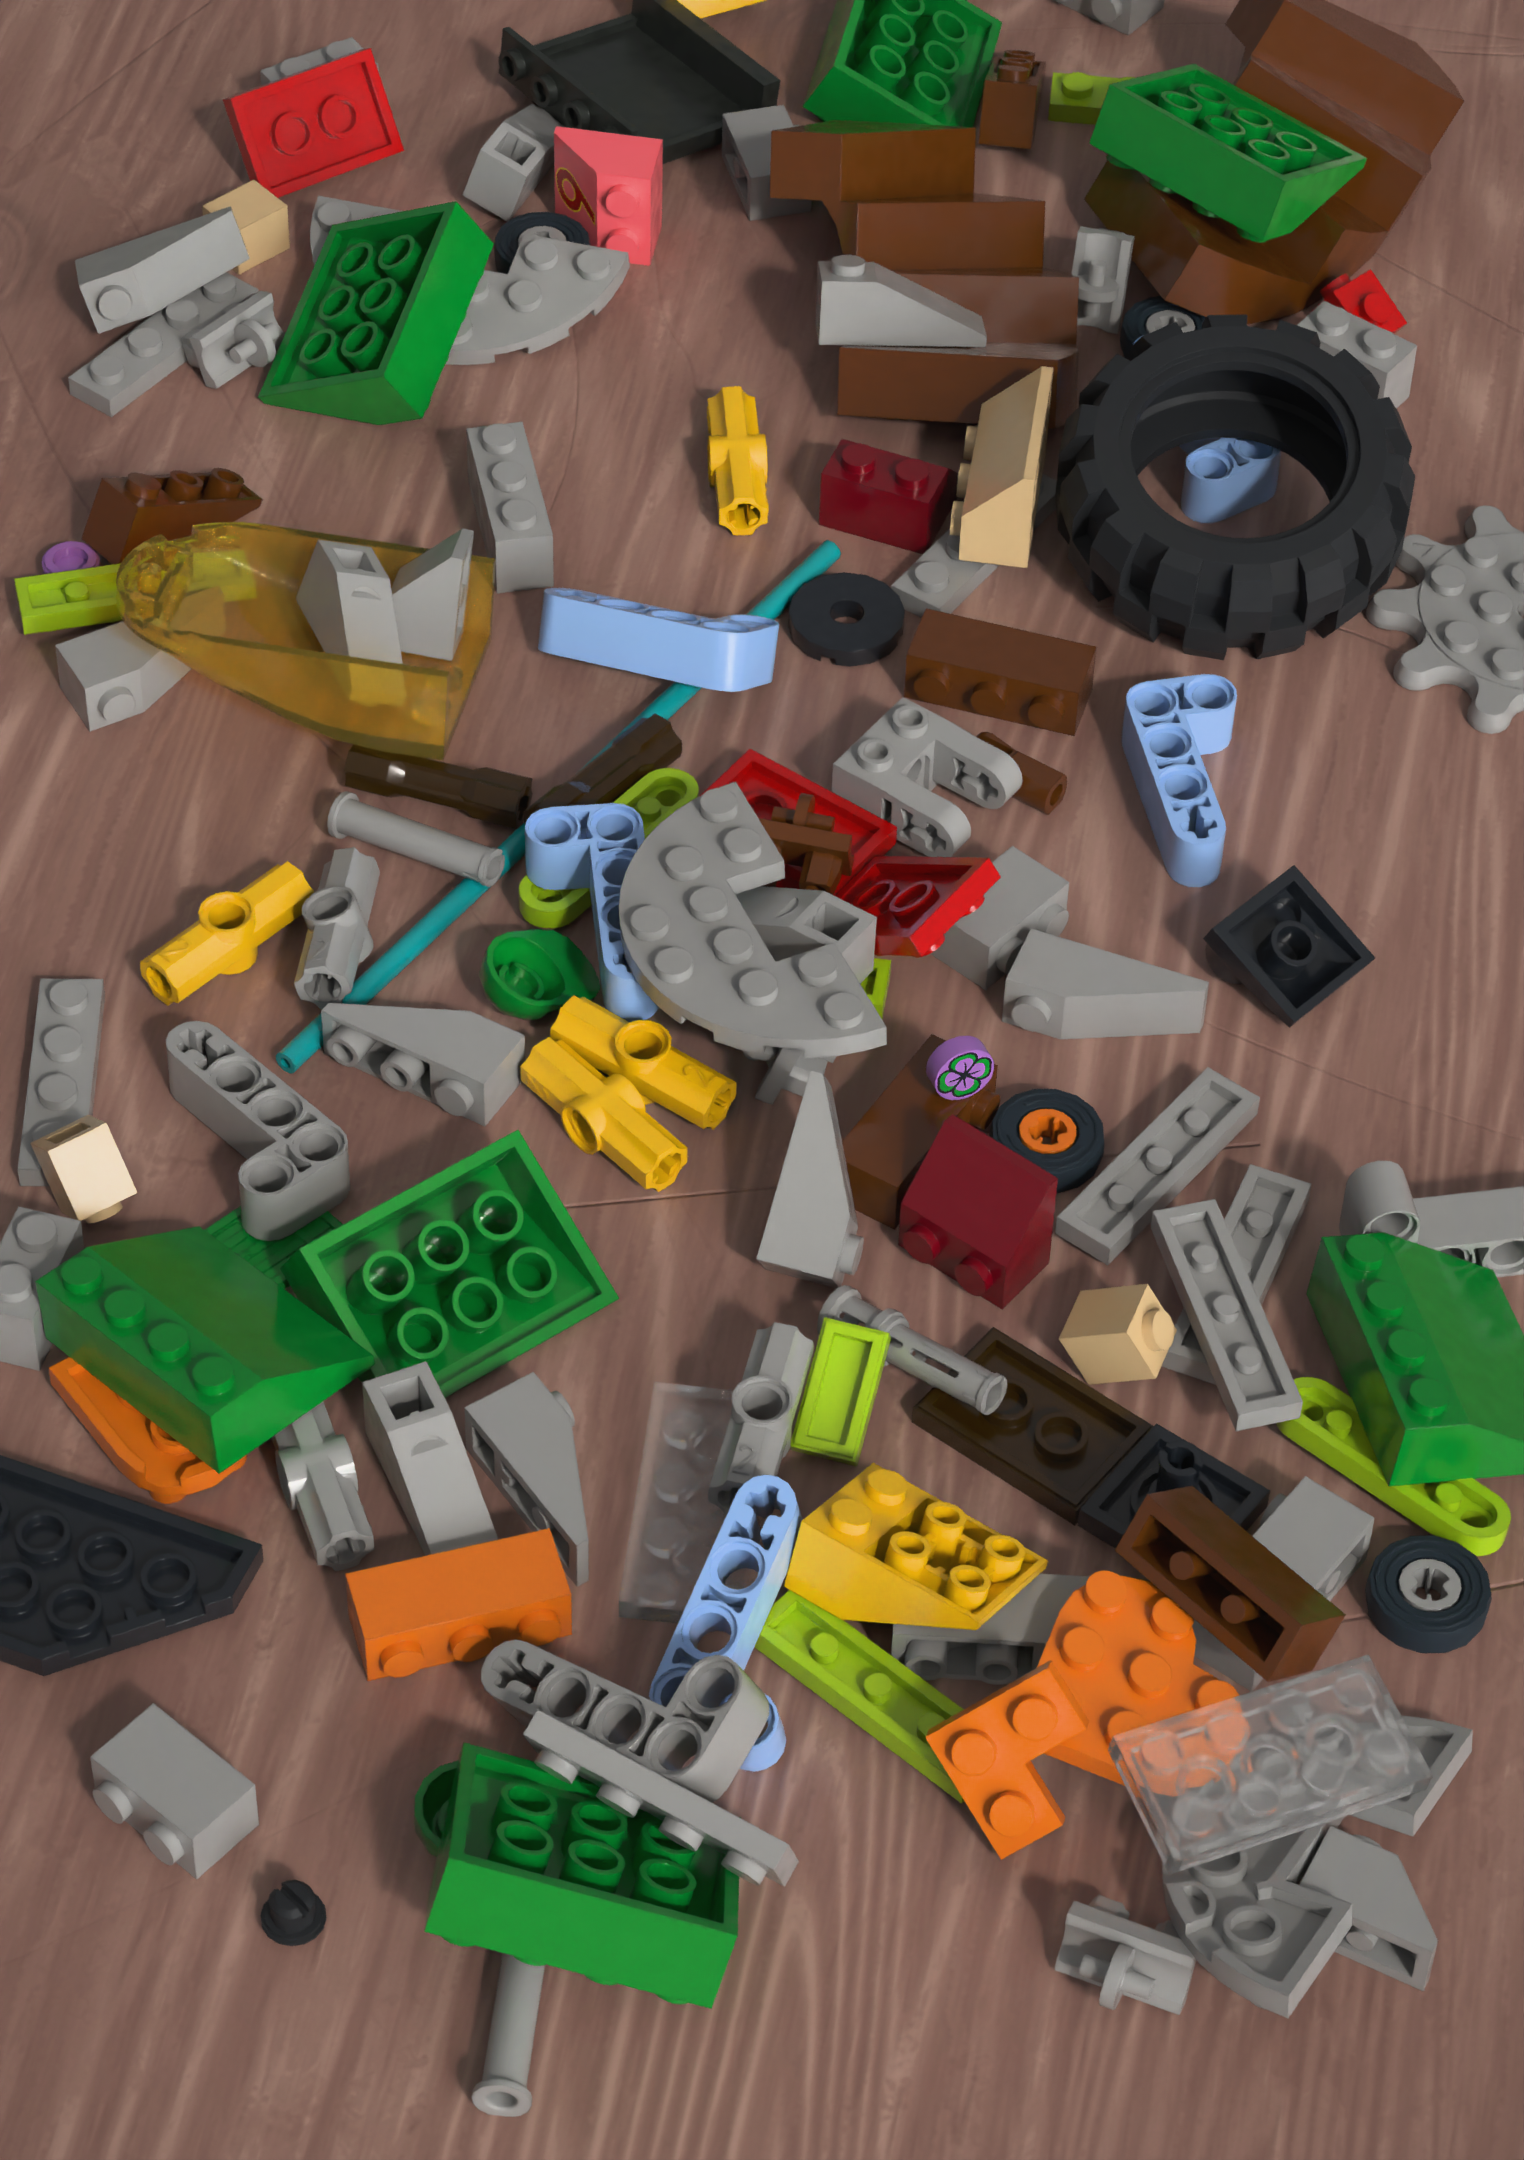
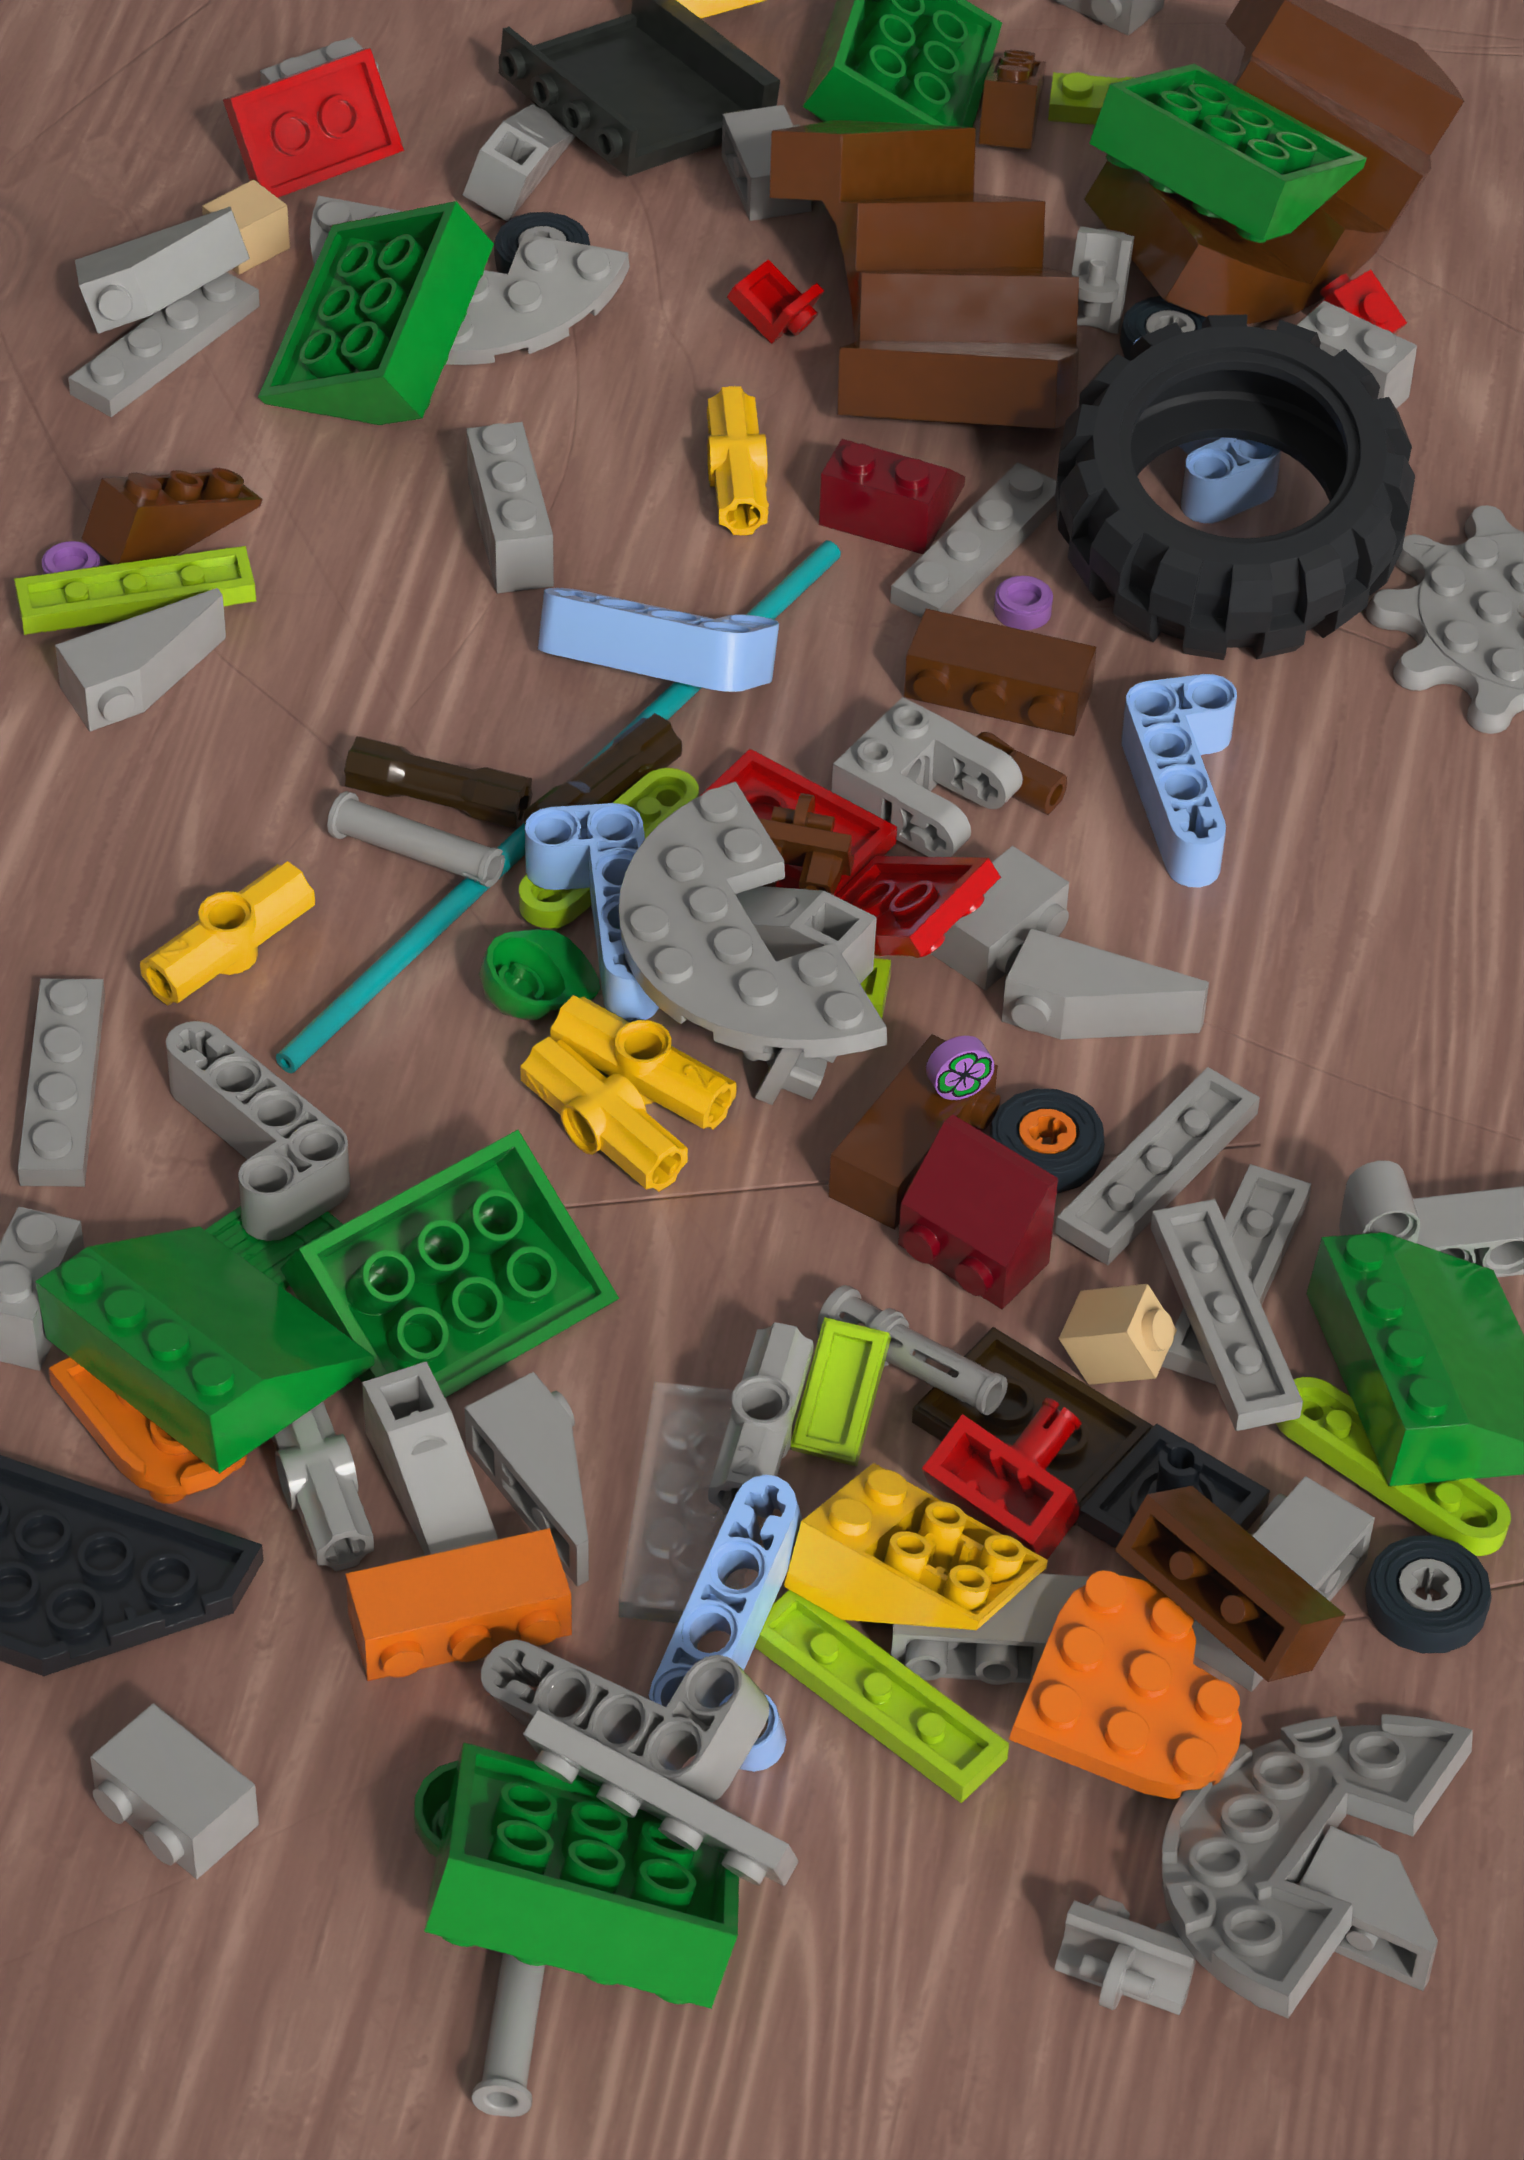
(84, 1169): brick -> none
(233, 616): clear yellow windscreen -> none
(235, 341): light grey hips -> none
(293, 1914): black piece -> none
(337, 927): light grey piece -> none
(350, 602): light grey slope -> none
(433, 598): light grey slope -> none
(436, 1054): light grey slope -> none
(611, 188): coral slope -> none
(774, 302): none -> red bracket
(813, 1208): light grey slope -> none
(846, 595): black tile -> none
(878, 307): light grey slope -> none
(991, 1753): orange plate -> none
(1004, 473): tan slope -> none
(1009, 1483): none -> red brick
(1023, 602): none -> medium lavender tile
(1269, 1763): clear plate -> none
(1286, 947): black slope -> none

